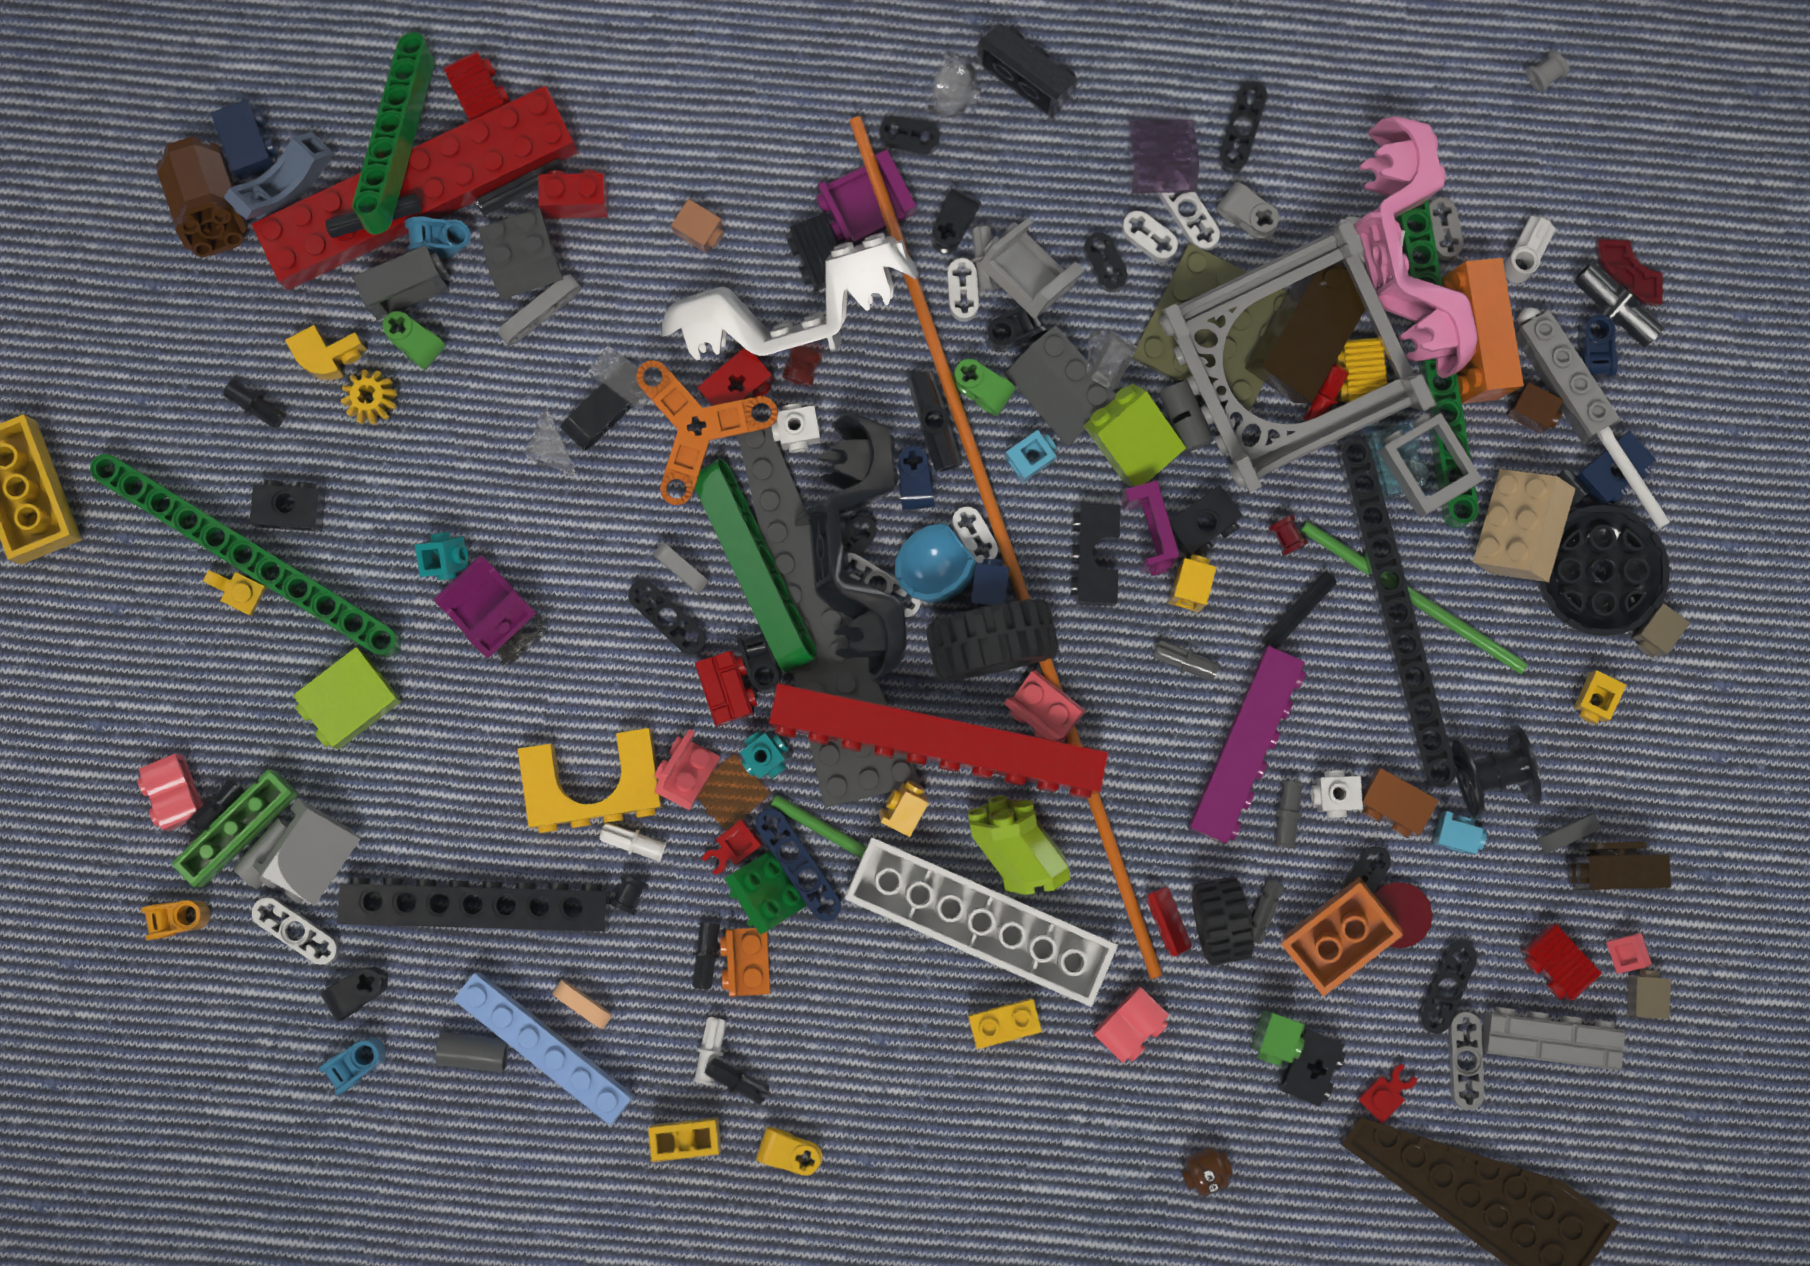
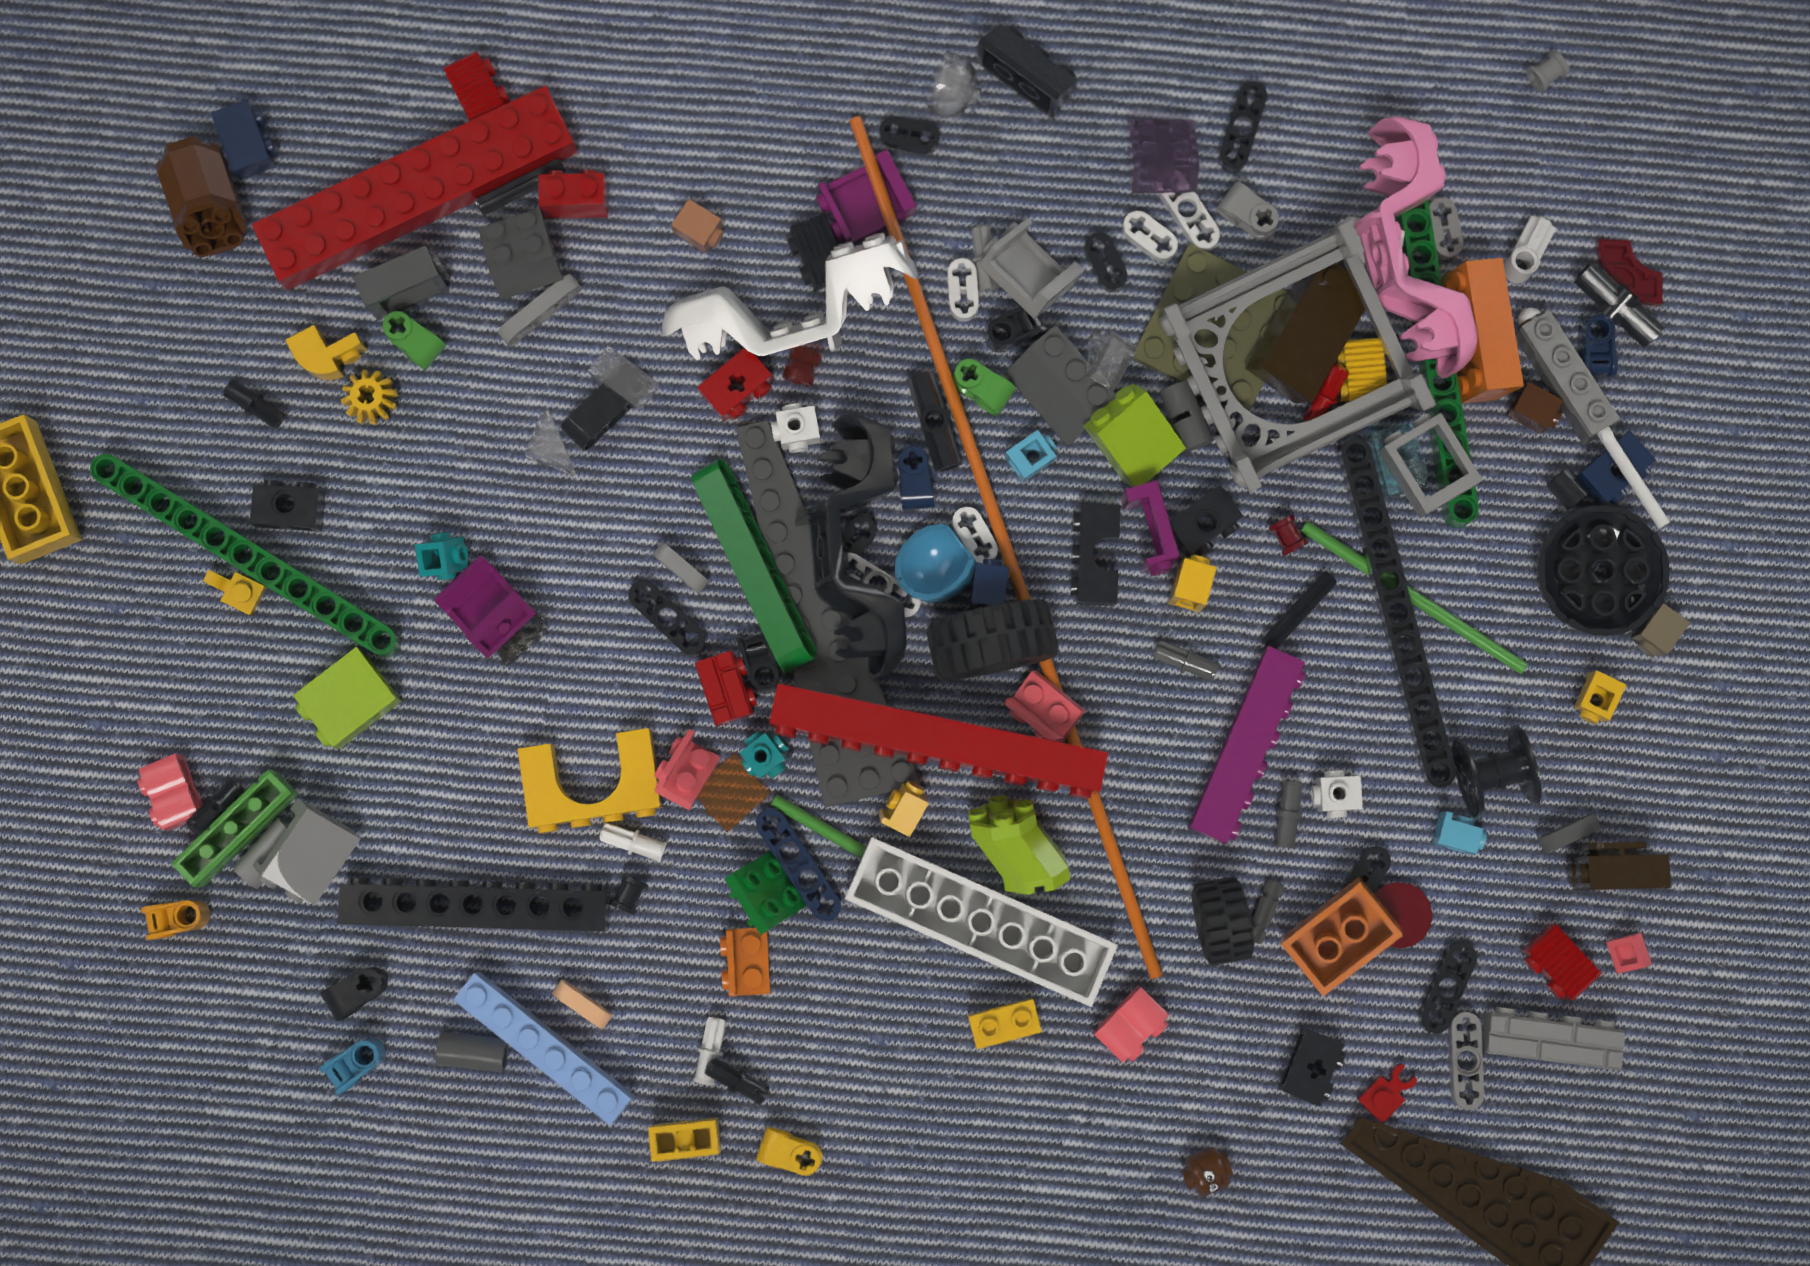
(280, 910): white beam -> none
(285, 181): sand blue arch -> none
(350, 222): black axle -> none
(393, 133): green beam -> none
(434, 235): dark azure piece -> none
(681, 408): orange piece -> none
(705, 955): black axle -> none
(735, 844): red plate -> none
(954, 217): black piece -> none
(1168, 921): red slope -> none
(1278, 1038): bright green brick -> none
(1397, 803): dark orange brick -> none
(1524, 525): tan brick -> none
(1648, 995): dark tan brick -> none

